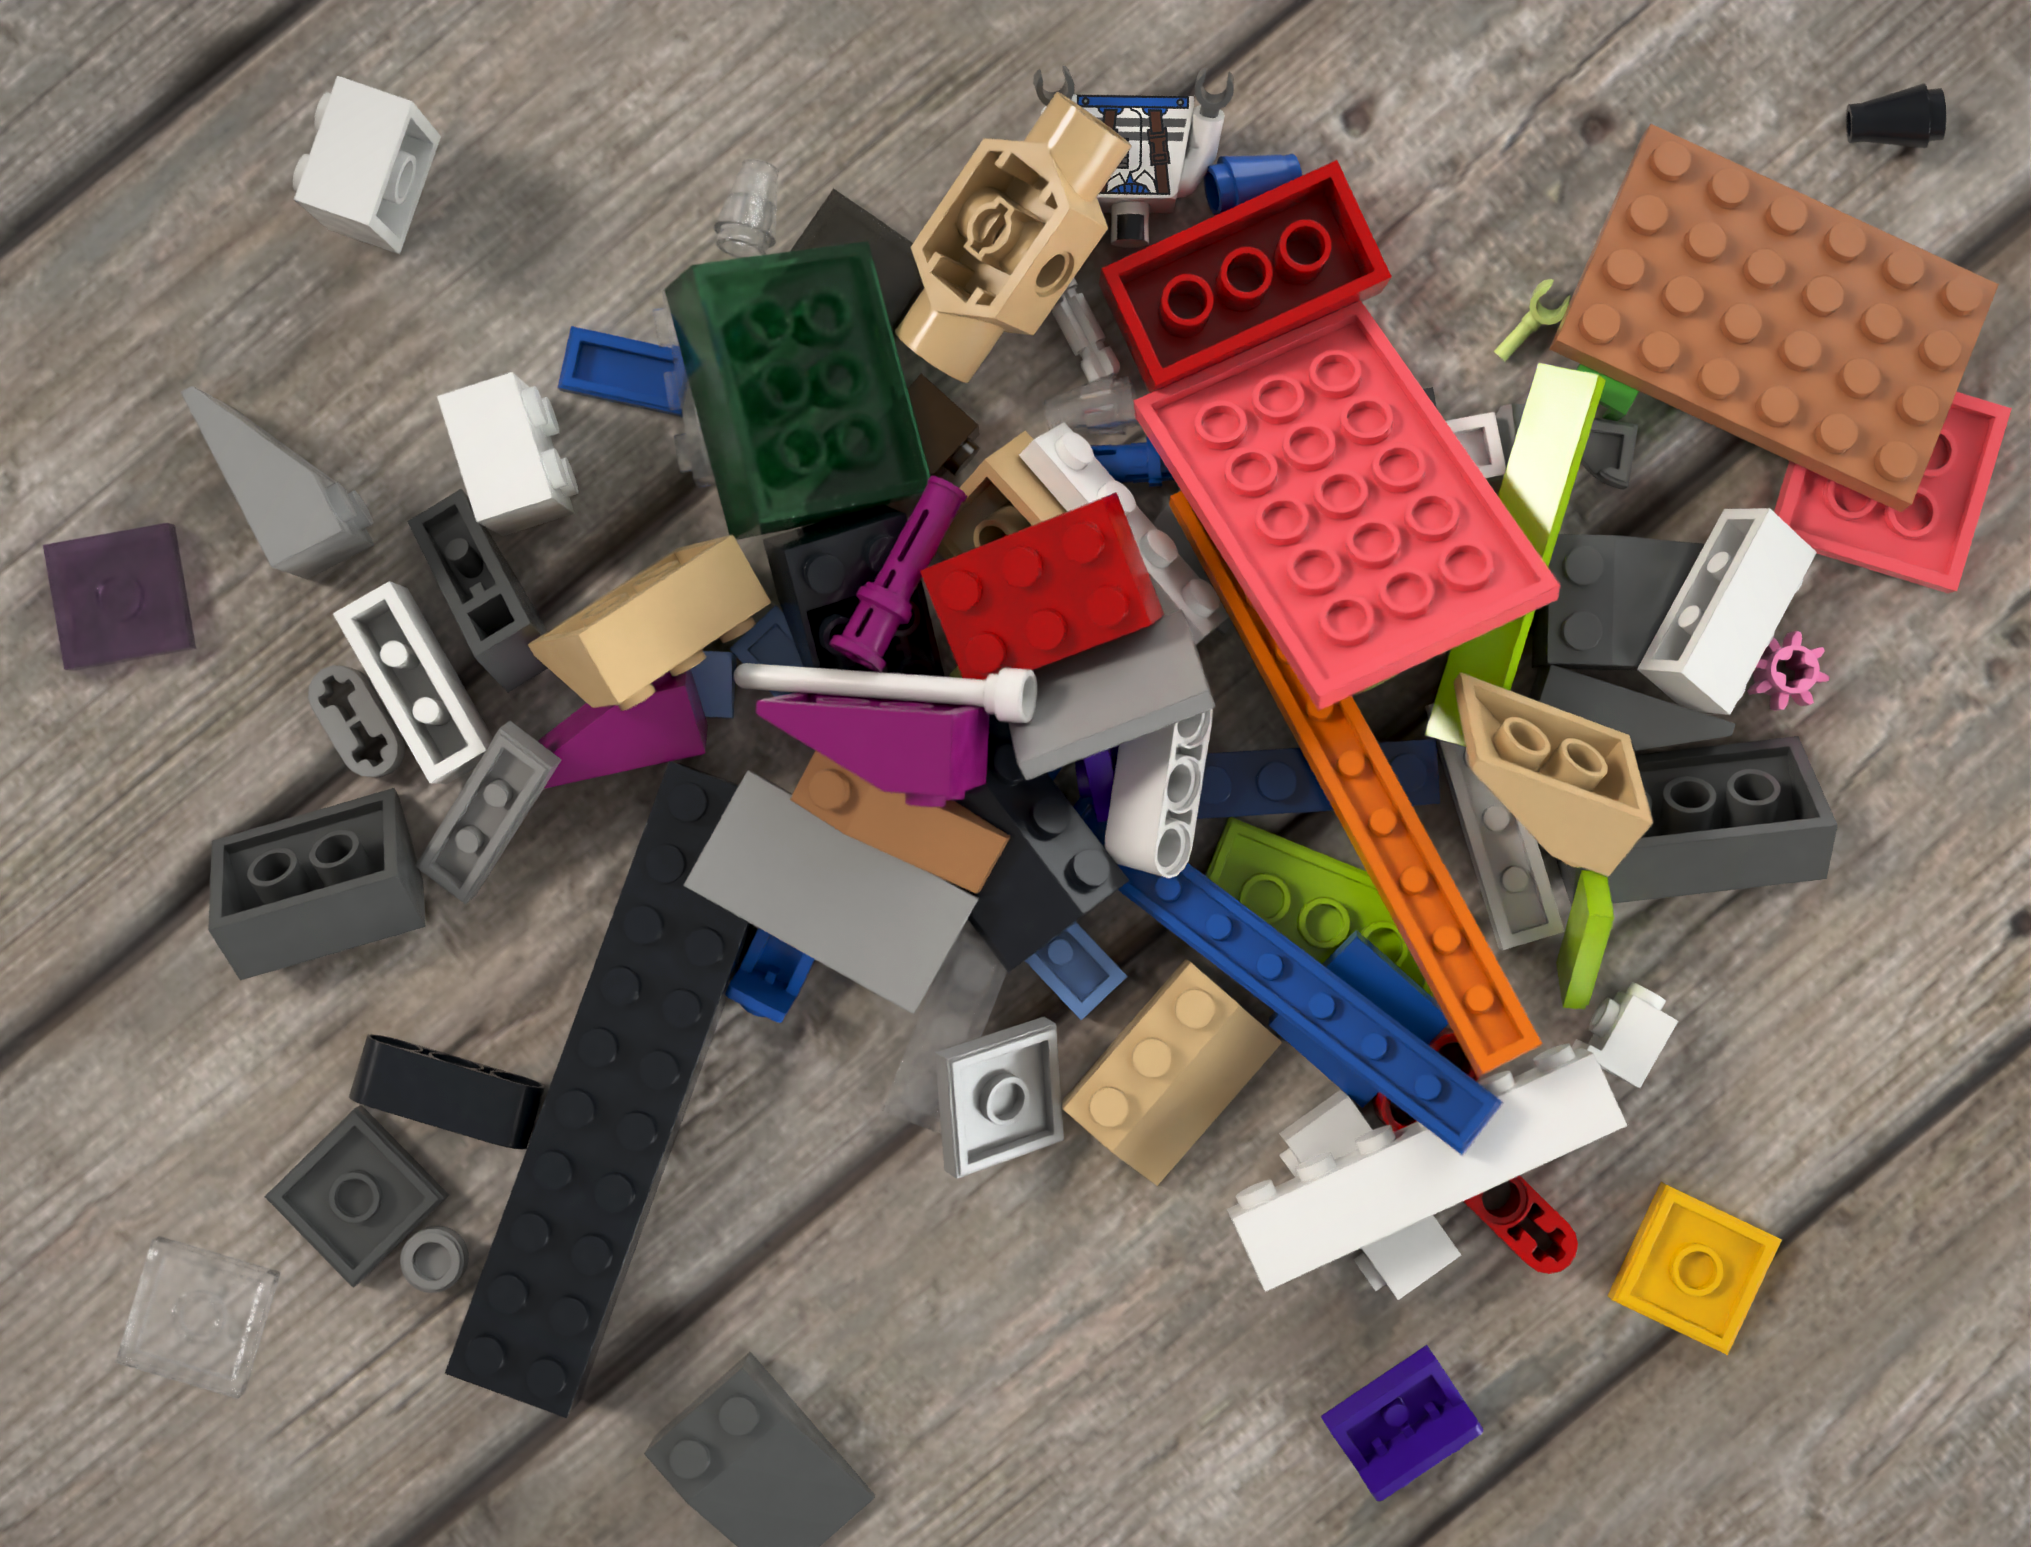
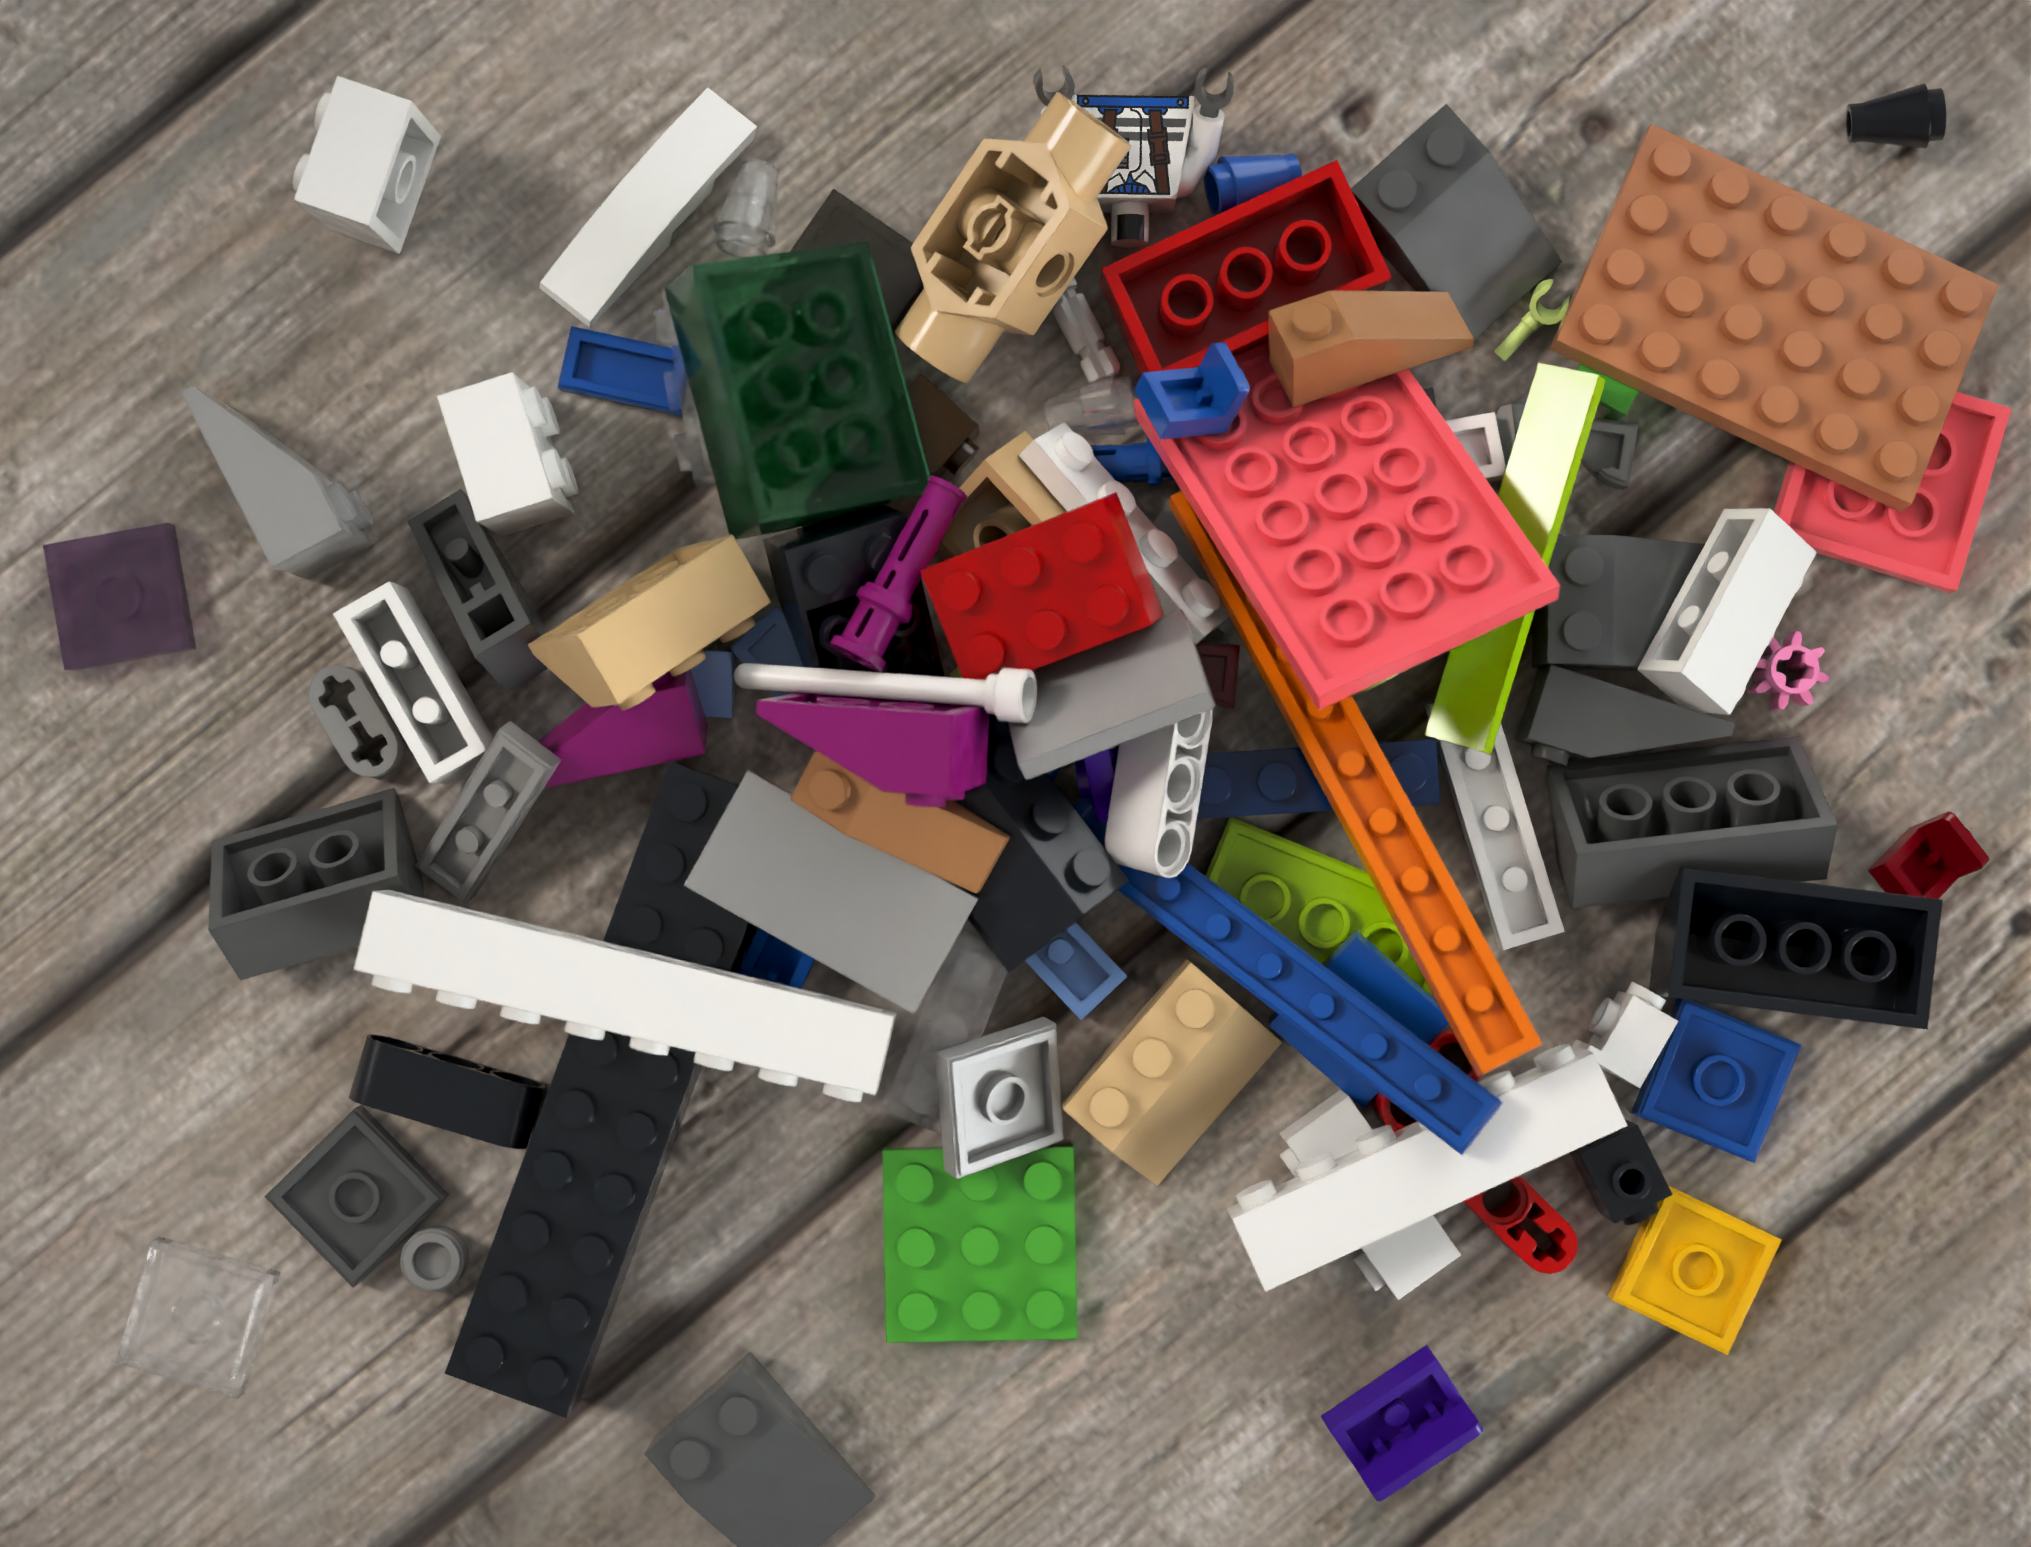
(624, 992): none -> white brick
(647, 207): none -> white slope
(979, 1250): none -> bright green plate
(1194, 398): none -> blue bracket
(1221, 671): none -> dark red tile
(1359, 338): none -> medium nougat slope
(1454, 221): none -> dark grey slope
(1556, 774): tan slope -> none
(1584, 939): lime tile -> none
(1622, 1175): none -> black brick
(1717, 1080): none -> blue tile
(1797, 948): none -> black slope
(1929, 858): none -> dark red bracket

